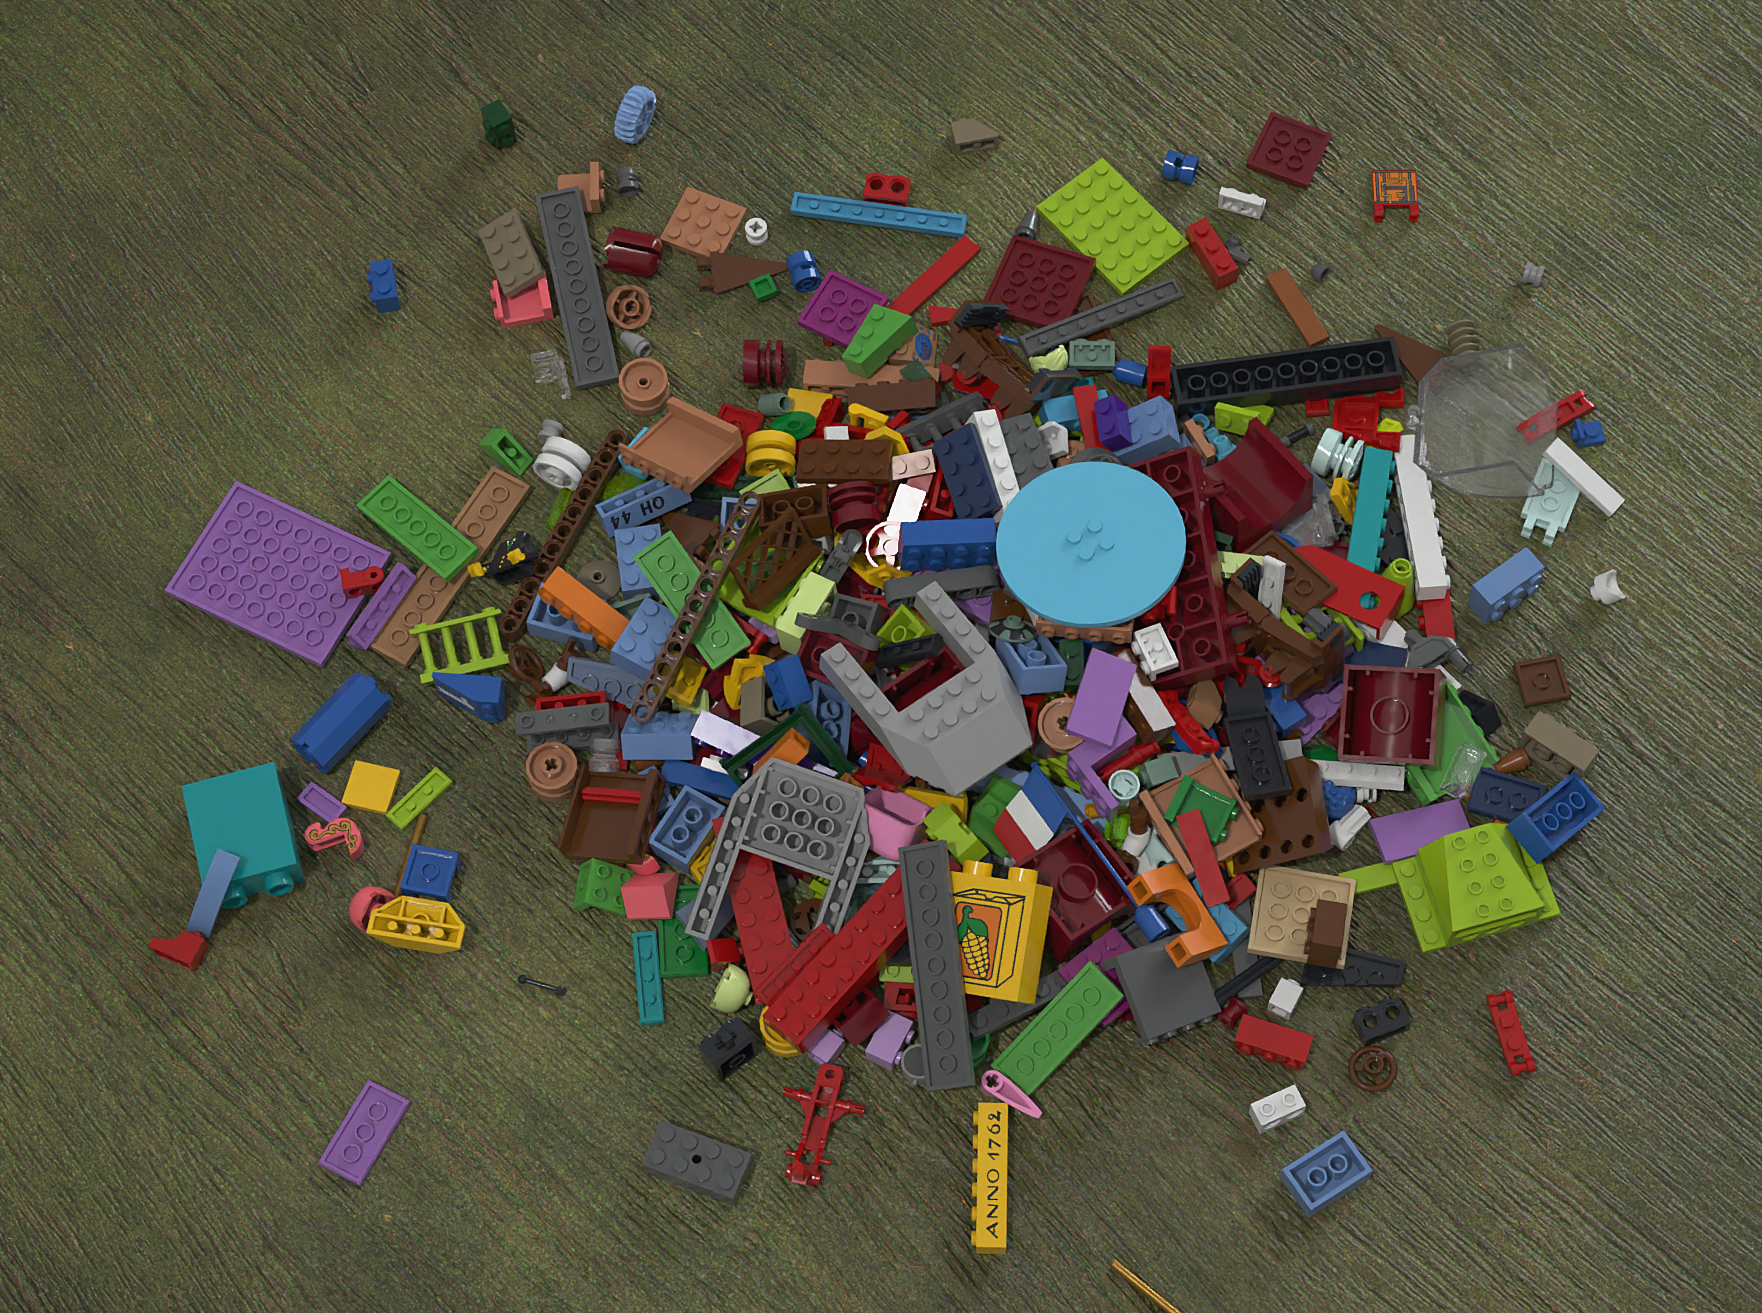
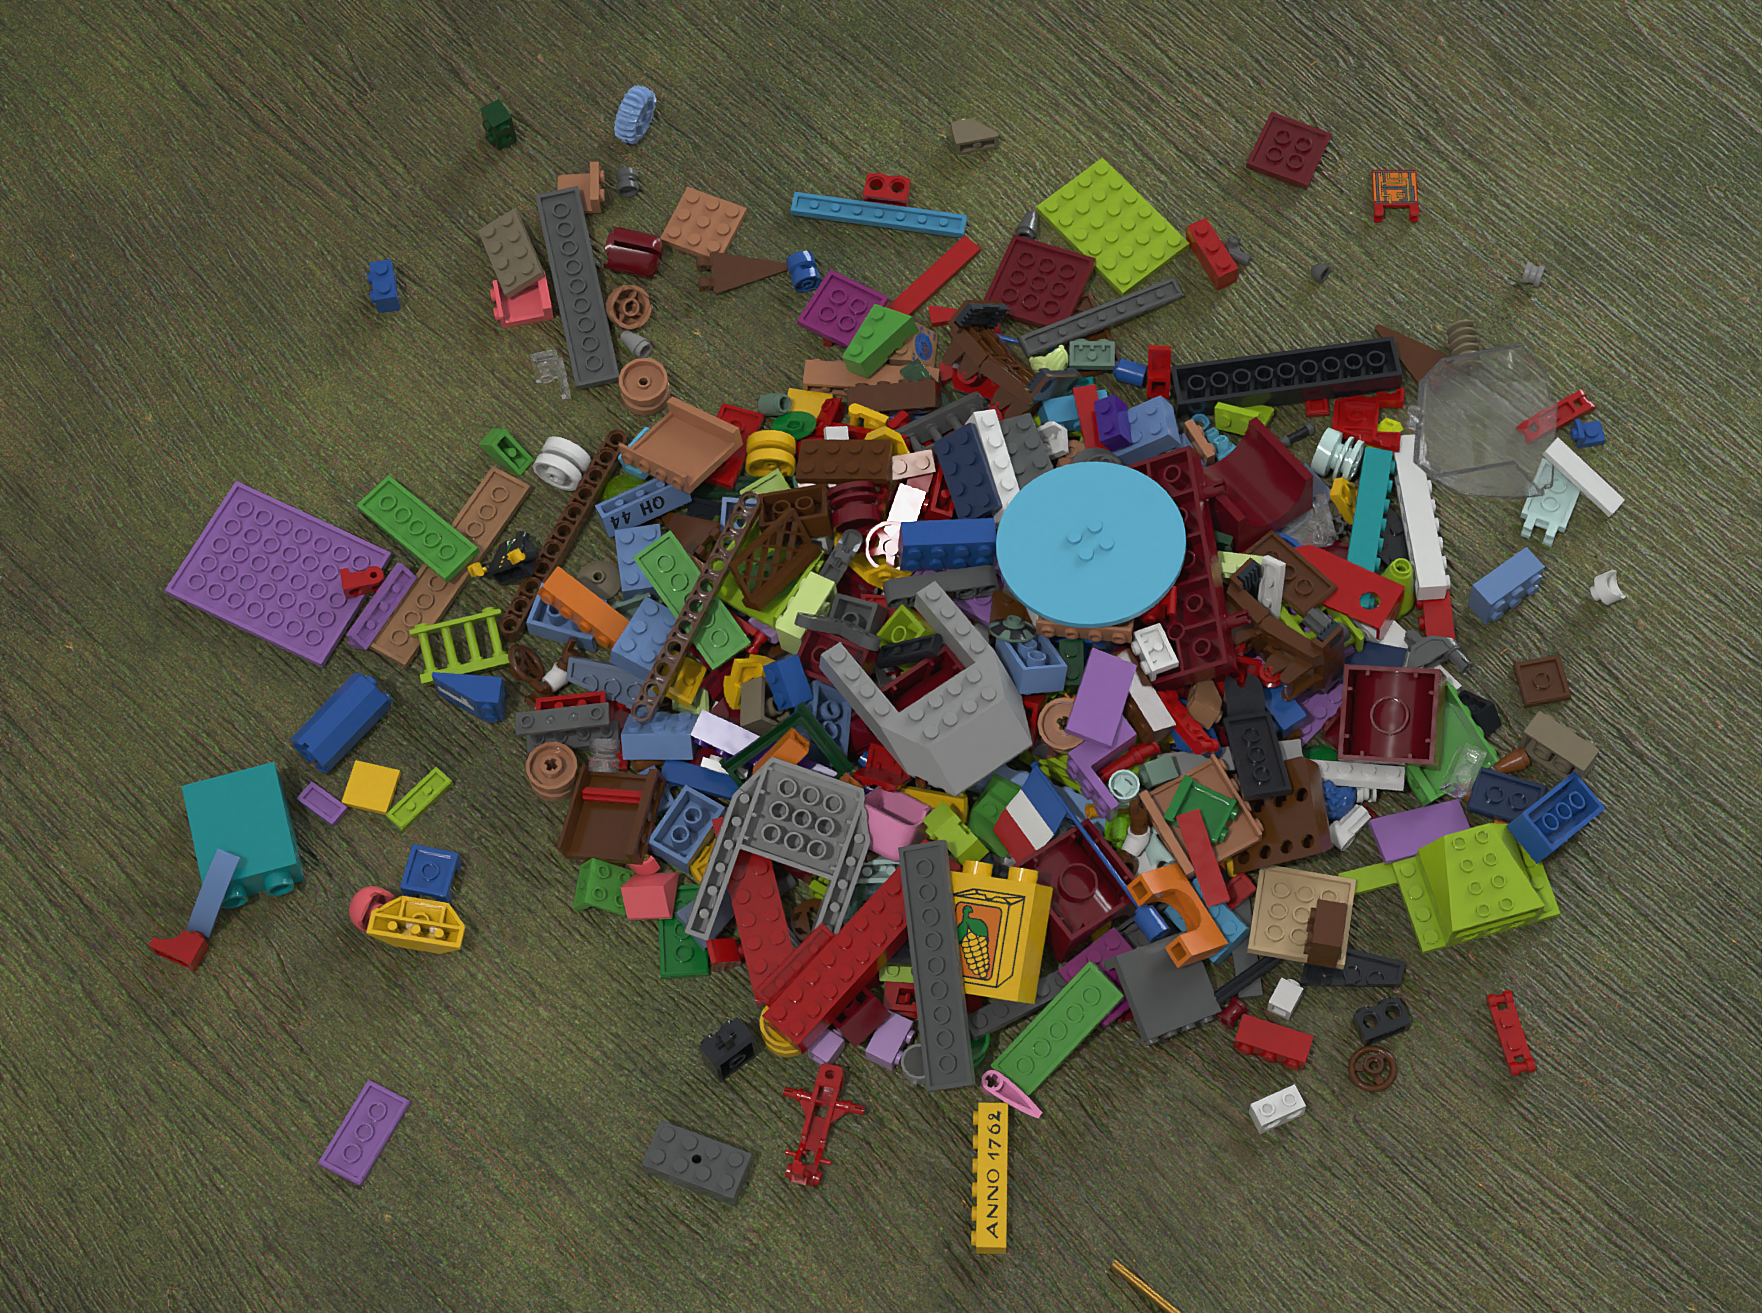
(335, 832): coral animal -> none
(415, 839): pearl gold bar -> none
(549, 429): light grey wheel -> none
(558, 507): clear neon green axle -> none
(560, 989): black hinge -> none
(648, 978): teal tile -> none
(732, 990): yellowish green cylinder -> none
(760, 235): white wheel -> none
(763, 288): green plate -> none
(763, 363): dark red wheel -> none
(1187, 164): blue wheel -> none
(1241, 203): white bracket -> none
(1297, 308): dark orange tile -> none
(1326, 1174): medium blue brick -> none

